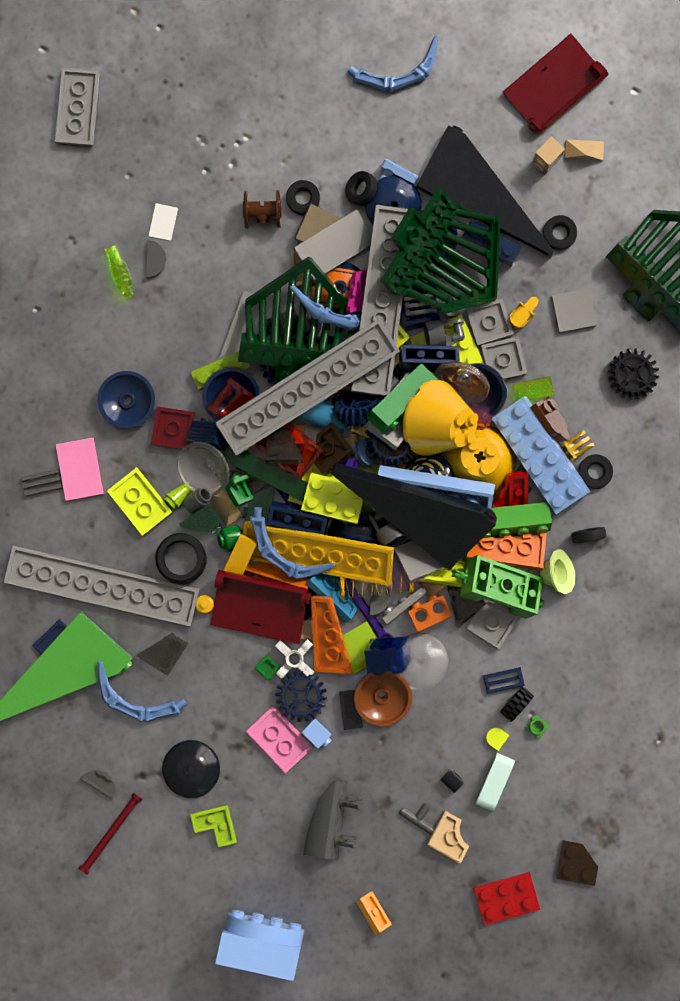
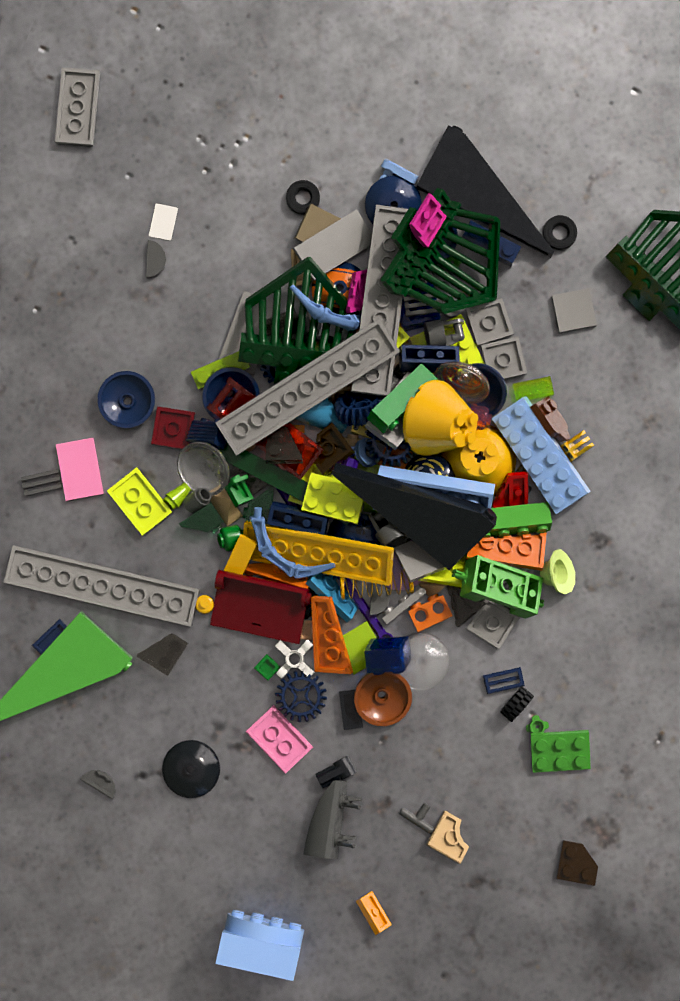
(110, 833): dark red bar -> none
(120, 271): clear neon green hinge -> none
(137, 712): medium blue animal -> none
(160, 558): black tyre -> none
(216, 819): lime plate -> none
(254, 210): reddish brown hose -> none
(317, 734): light blue brick -> none
(338, 771): none -> black piece
(353, 183): black tyre -> none
(394, 83): medium blue animal -> none
(427, 220): none -> dark pink slope
(452, 780): black brick -> none
(495, 782): light aqua beam -> none
(496, 738): neon yellow tile -> none
(506, 898): red plate -> none
(523, 313): yellow arm -> none
(548, 155): tan piece -> none
(555, 84): dark red door -> none
(560, 751): none -> bright green plate
(584, 150): tan slope -> none
(588, 535): black tyre -> none
(607, 471): black tyre -> none
(626, 368): black gear -> none

